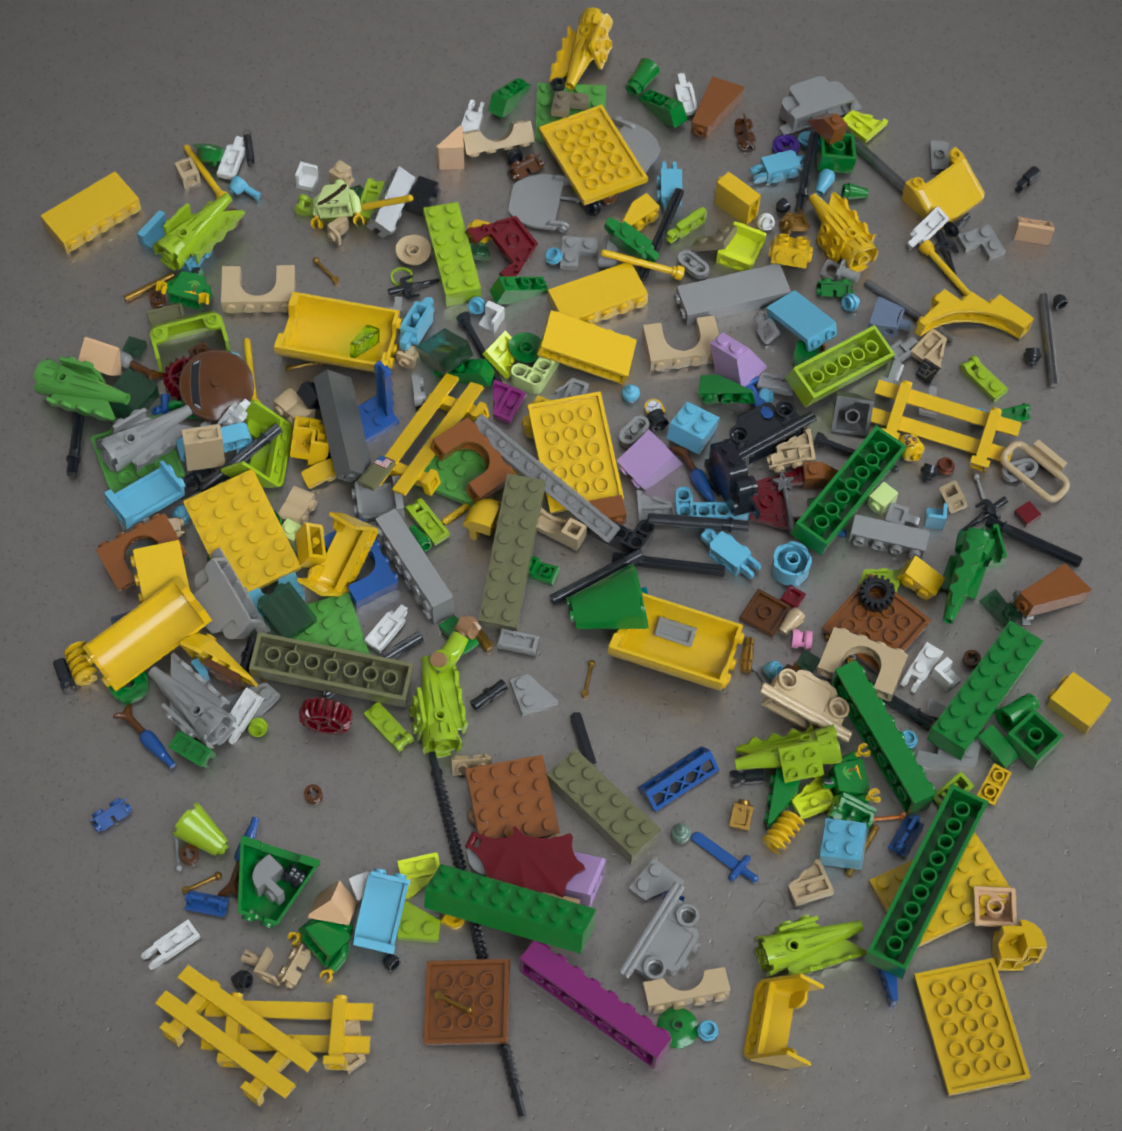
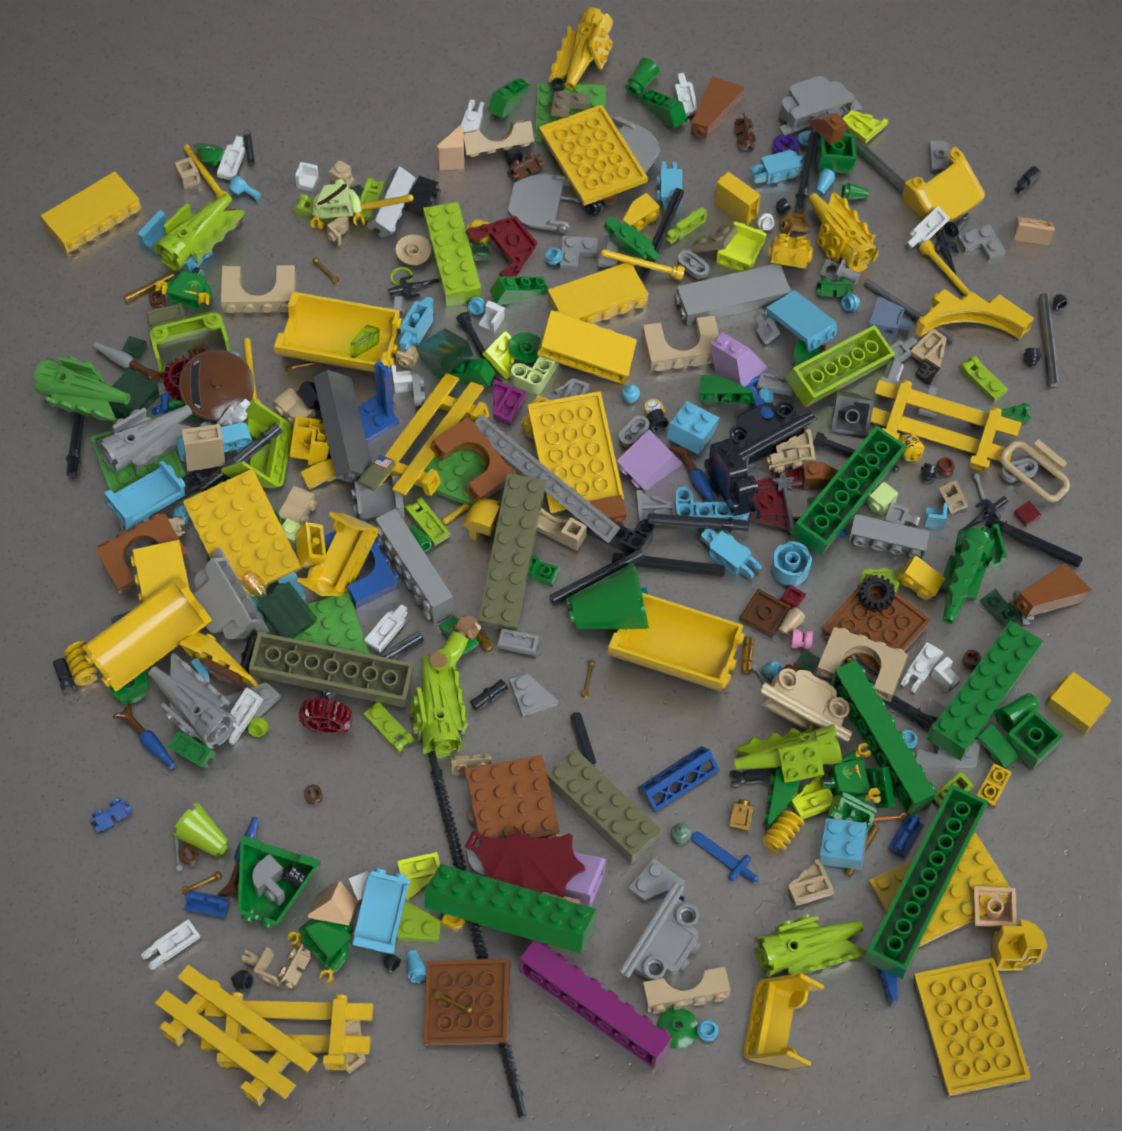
(103, 356): light nougat slope -> none
(253, 584): none -> clear yellow brick
(401, 380): none -> white panel
(415, 967): none -> medium azure cone
(675, 631): light grey tile -> none
(881, 779): none -> green wing

